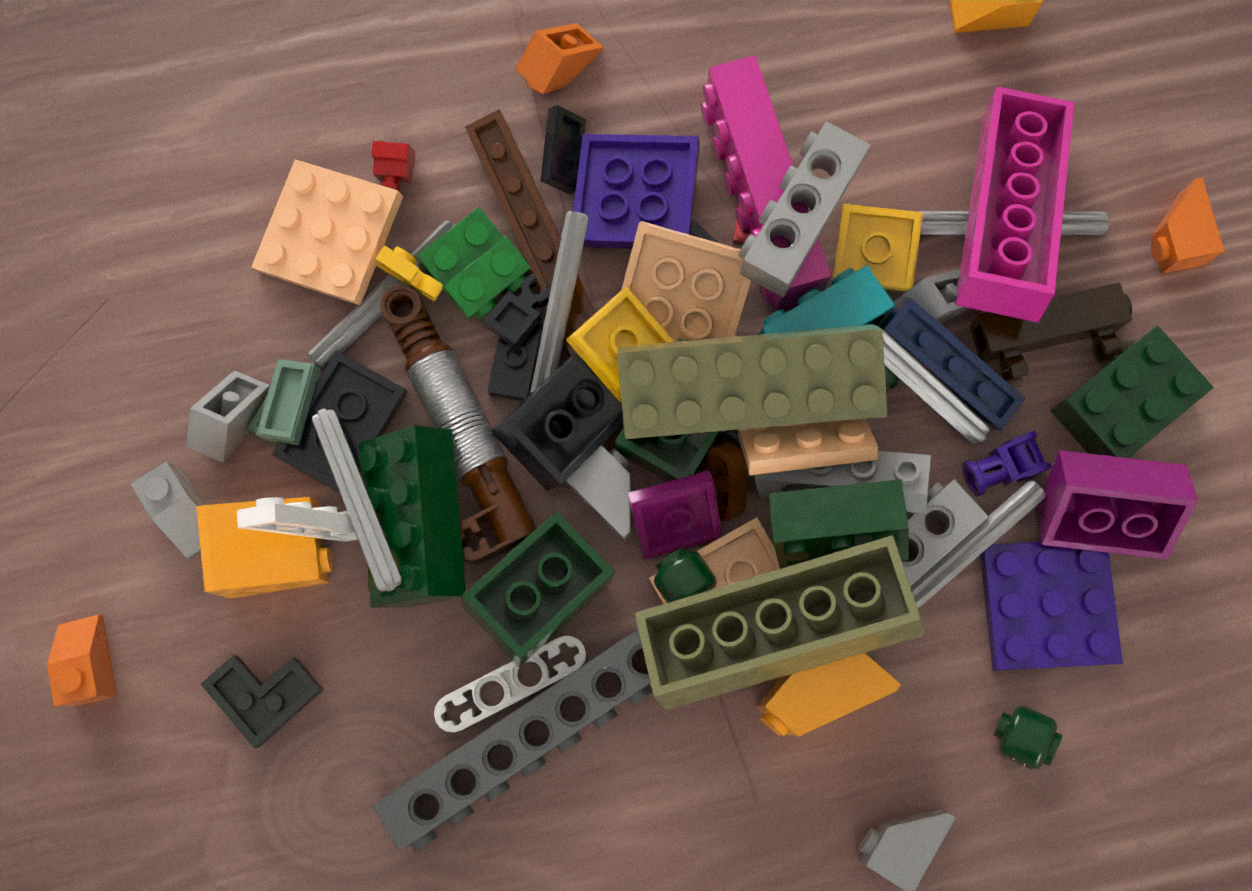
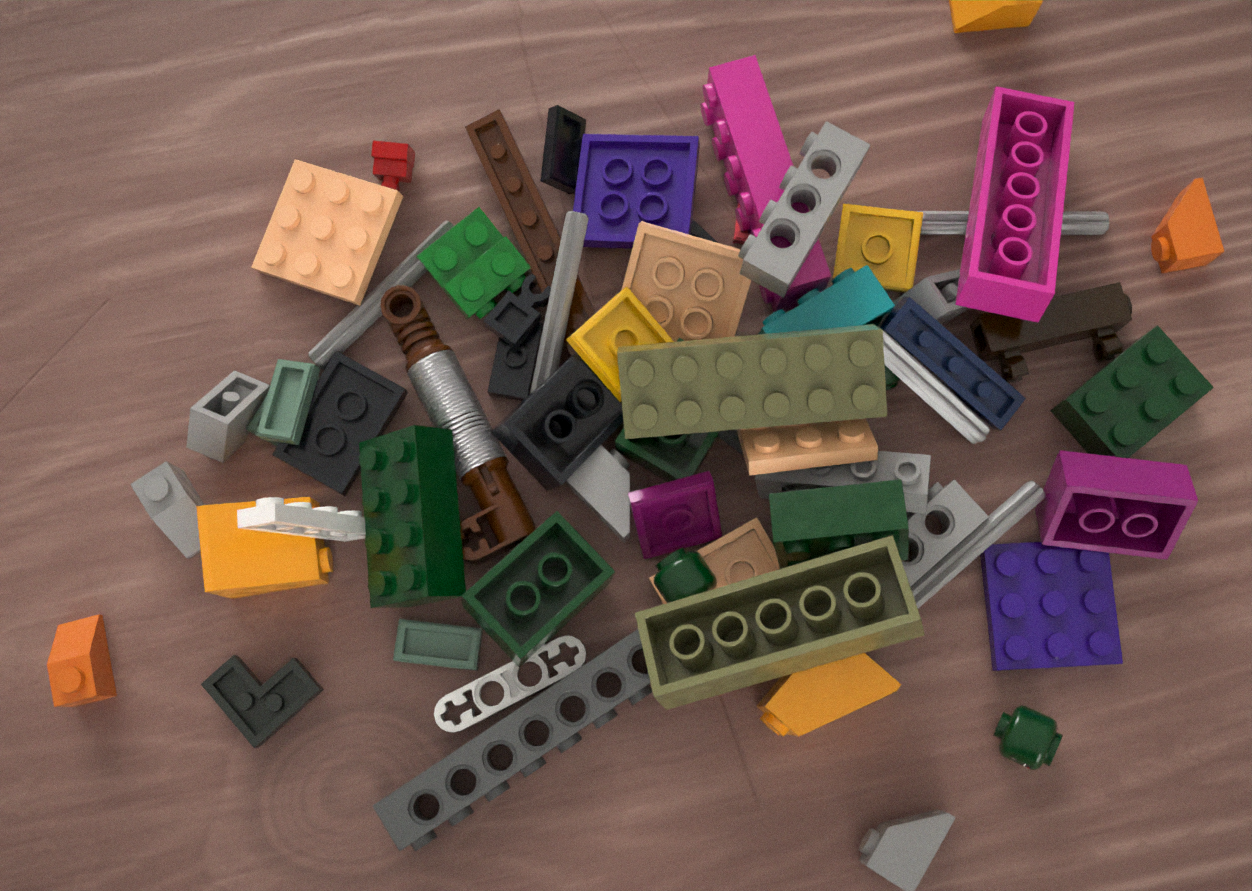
(357, 501): light grey axle -> none
(401, 266): yellow plate -> none
(438, 644): none -> sand green tile
(557, 57): orange slope -> none
(729, 477): reddish brown plate -> none
(1012, 462): dark purple connector -> none

